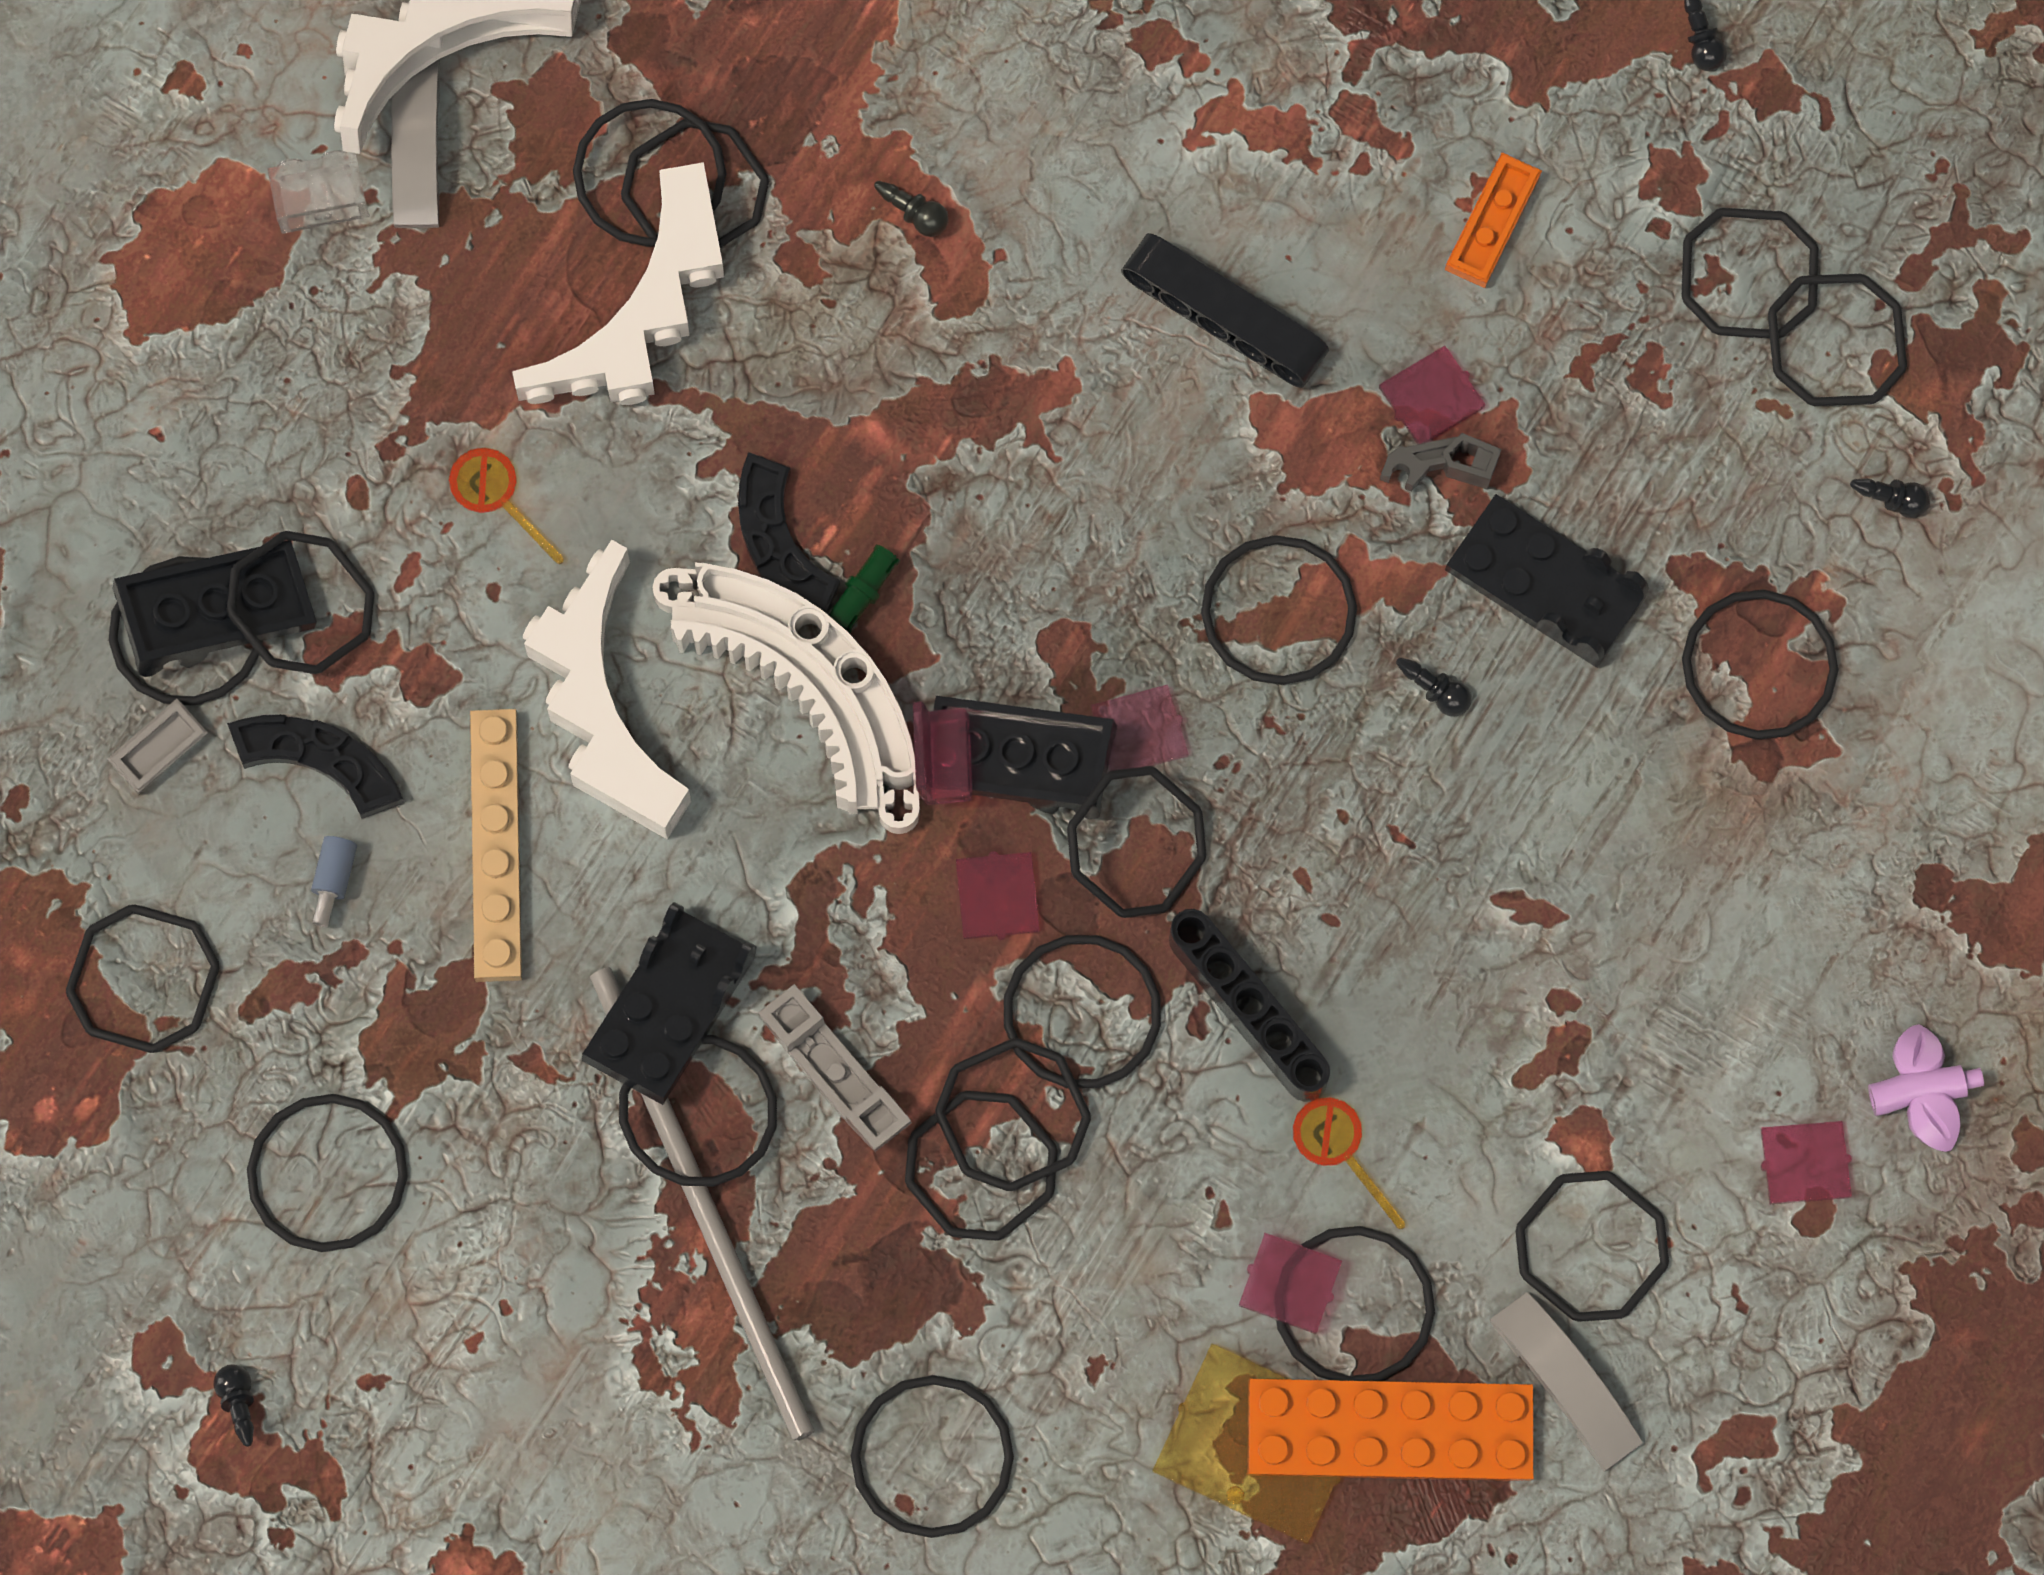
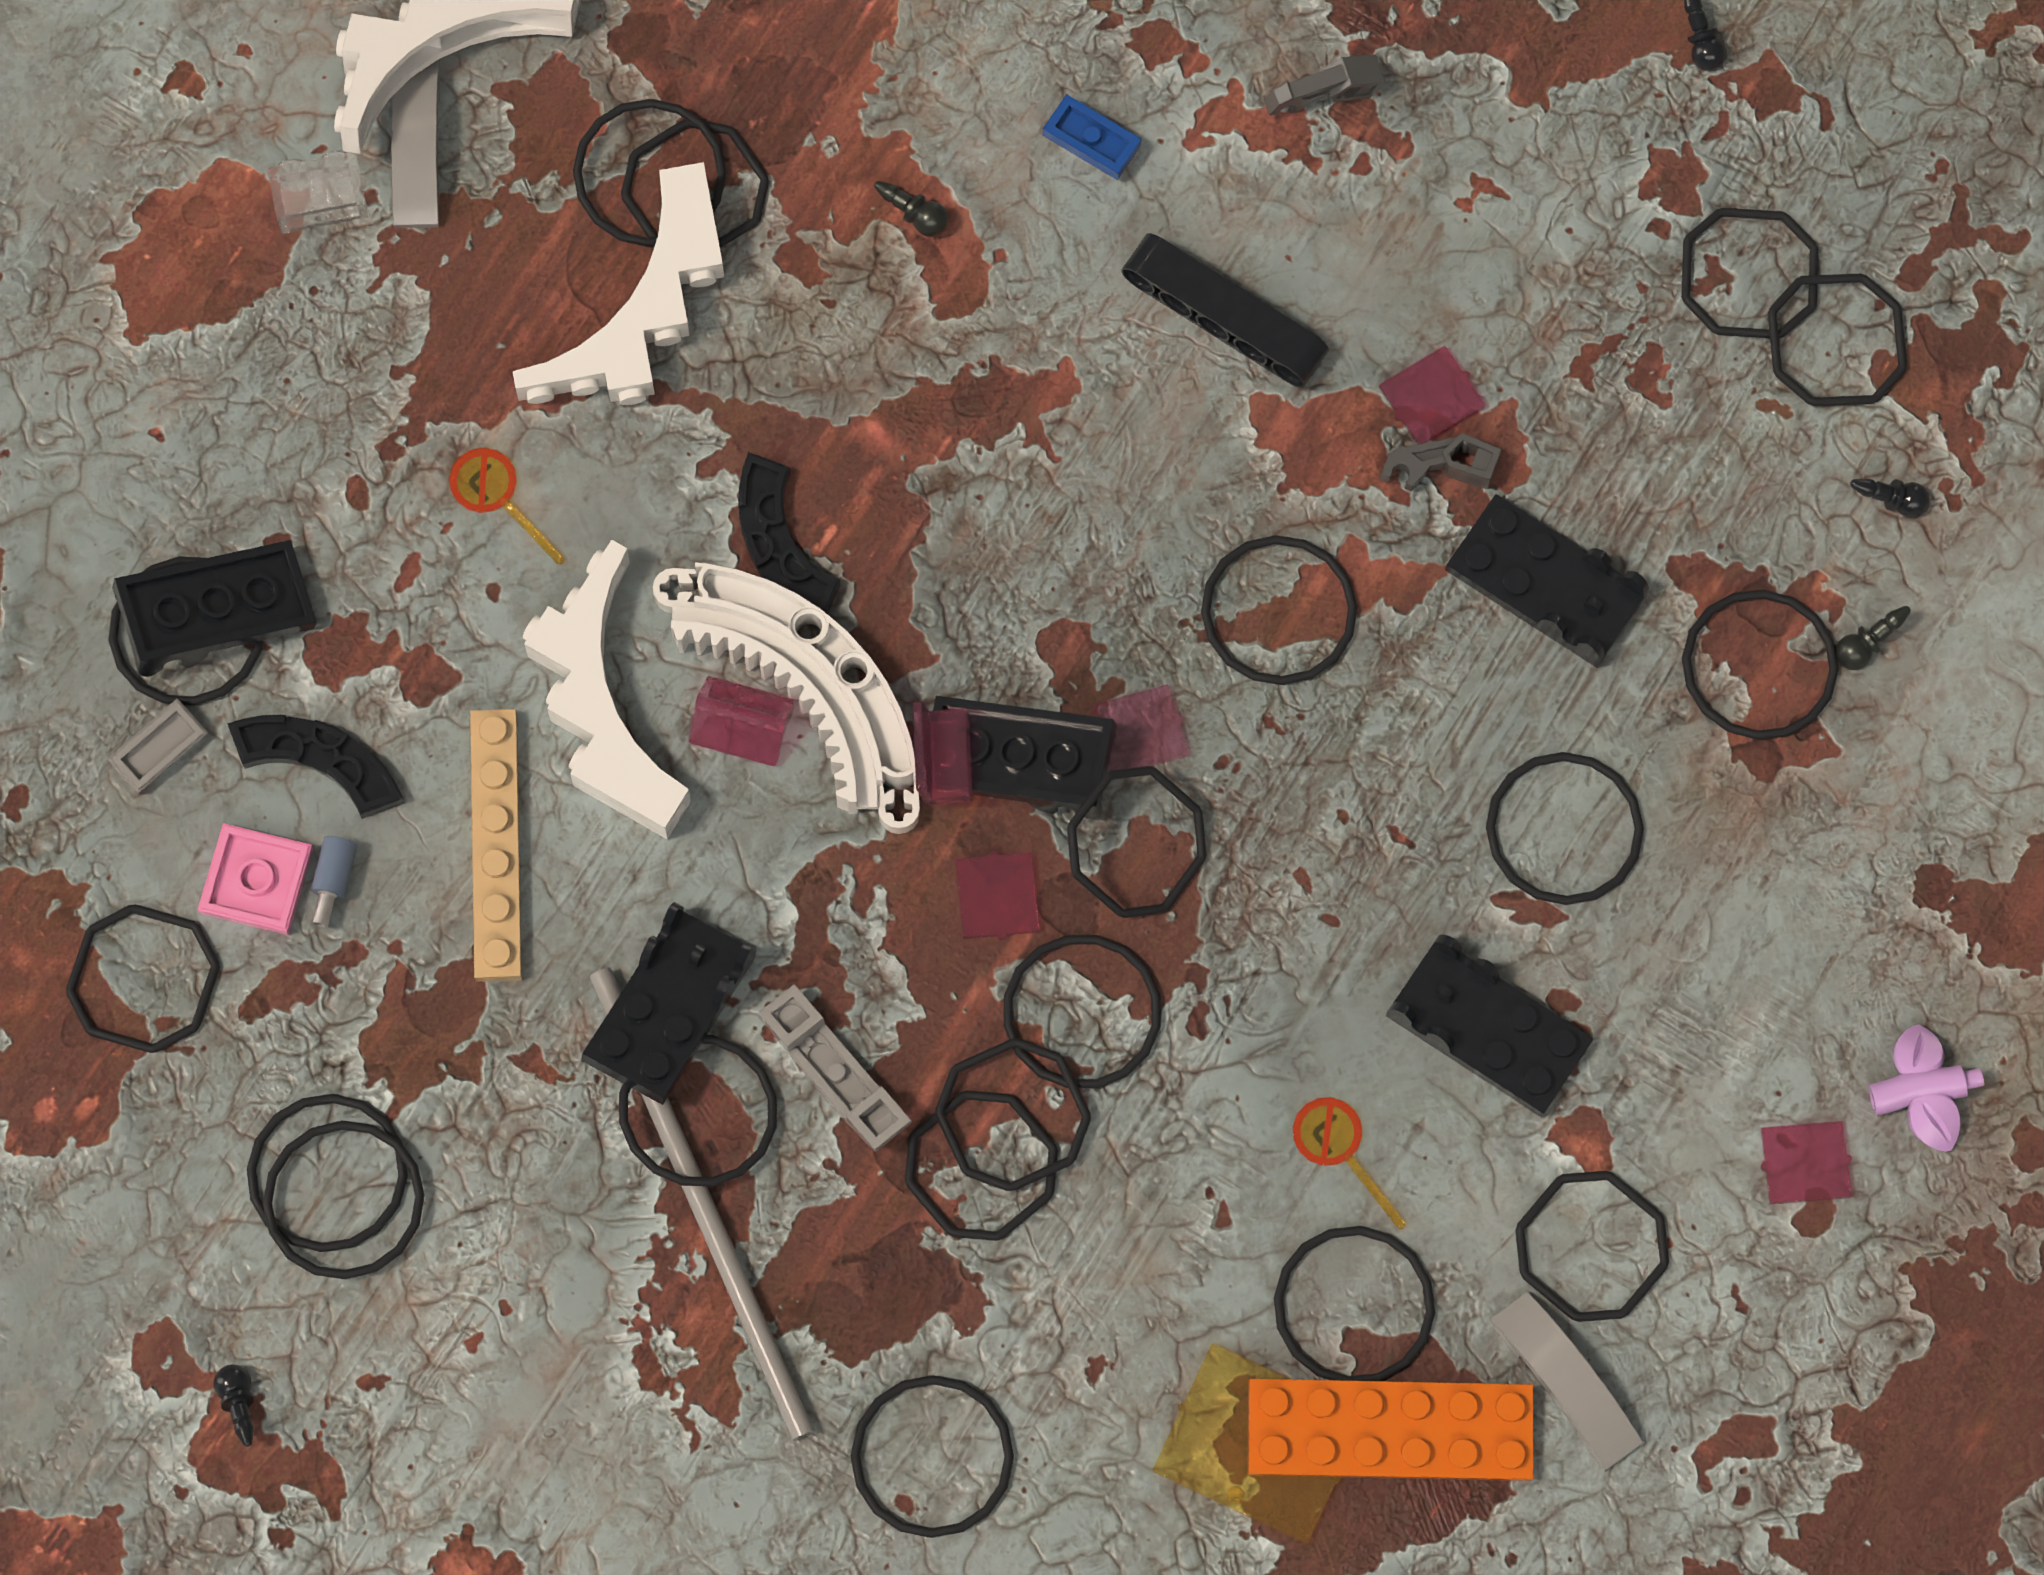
(252, 638): black piece -> none
(255, 879): none -> bright pink tile
(385, 1259): none -> black piece
(740, 720): none -> clear pink panel
(863, 587): dark green pin -> none
(1091, 137): none -> blue plate
(1243, 983): black beam -> none
(1290, 1283): clear pink piece -> none
(1344, 80): none -> dark grey piece
(1451, 697): black bar -> none
(1489, 1025): none -> black hinge
(1493, 220): orange tile -> none
(1577, 759): none -> black piece
(1856, 649): none -> pearl dark grey bar

